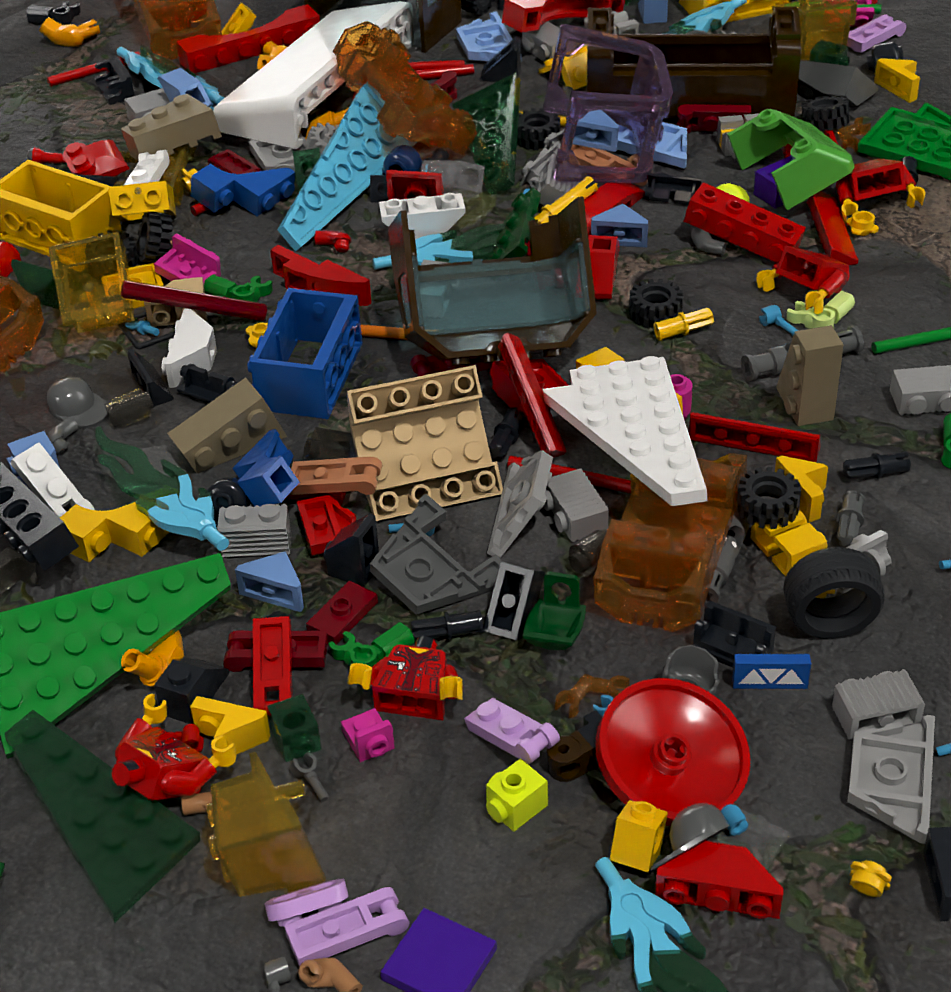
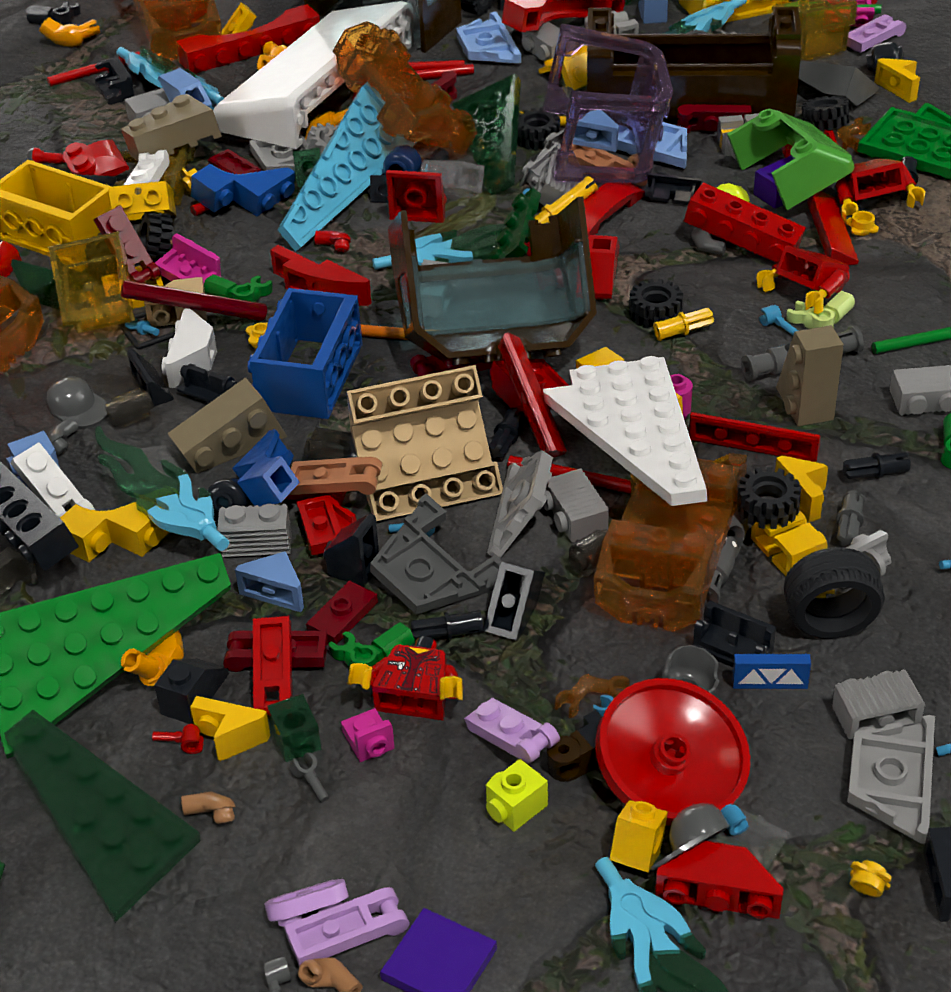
(117, 220): none -> plate
(162, 764): red torso -> none
(260, 834): clear yellow piece -> none
(425, 213): white slope -> none
(503, 63): black slope -> none
(555, 622): dark green piece -> none
(624, 223): medium blue slope -> none
(829, 53): clear green brick -> none

